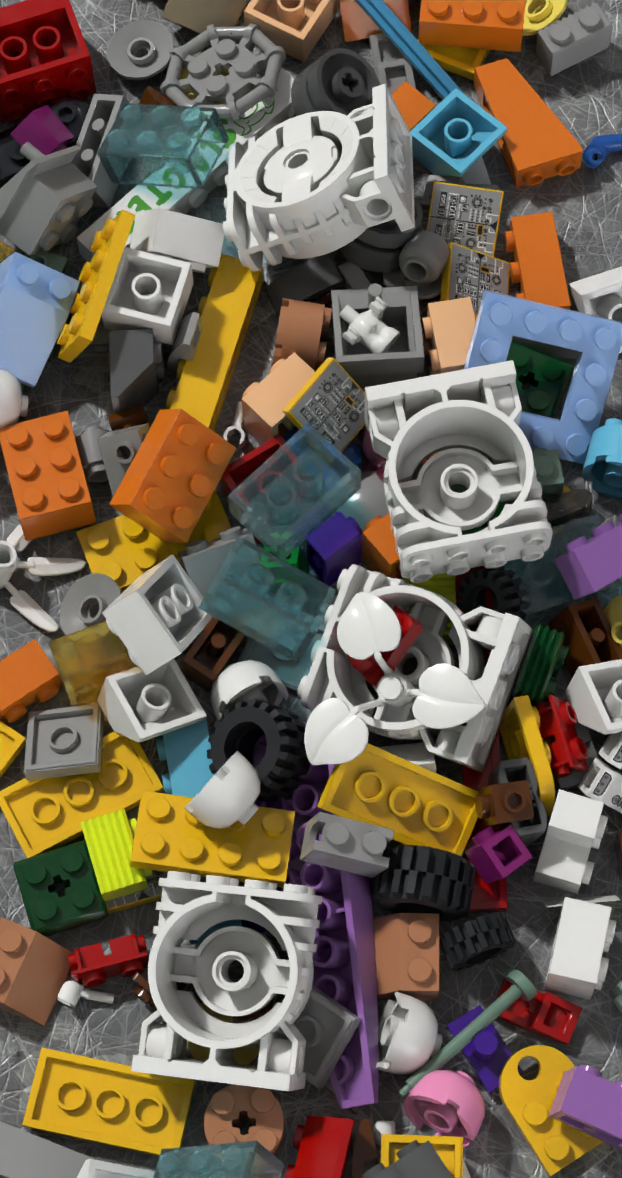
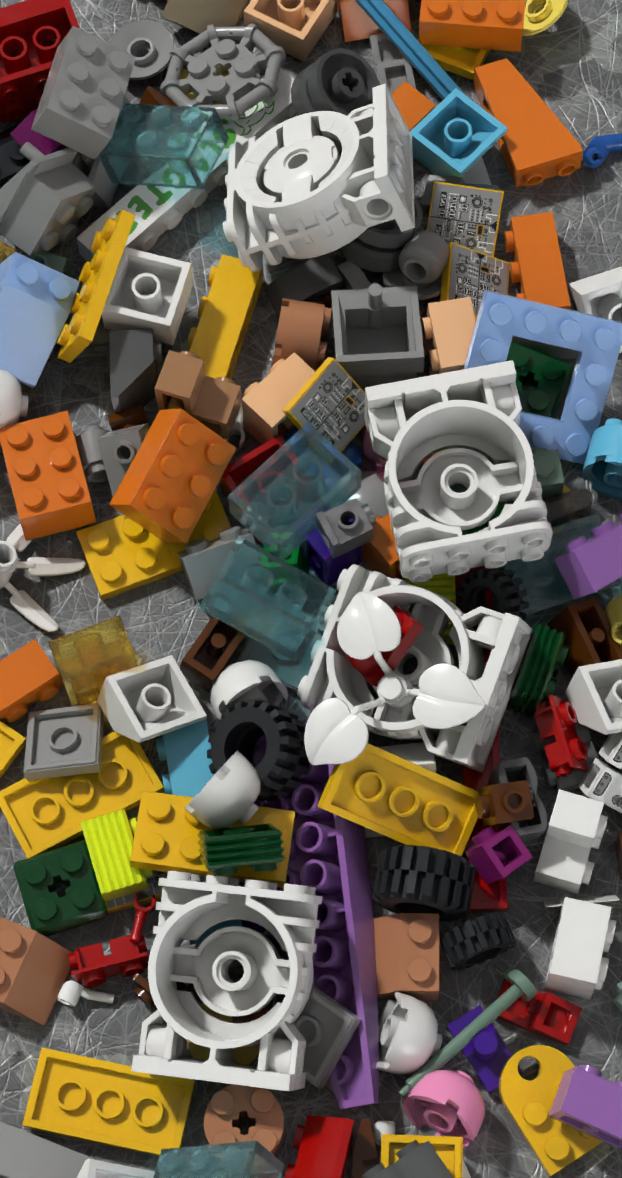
(83, 93): none -> light grey brick
(87, 601): light grey dish -> none
(140, 917): none -> red hand
(157, 615): white brick -> none
(179, 237): white brick -> none
(185, 341): light grey slope -> none
(207, 399): none -> medium nougat brick
(241, 846): none -> dark green brick
(341, 537): none -> flat silver brick
(346, 844): light grey brick -> none
(369, 328): white piece -> none
(522, 738): yellow plate -> none
(573, 39): light grey brick -> none

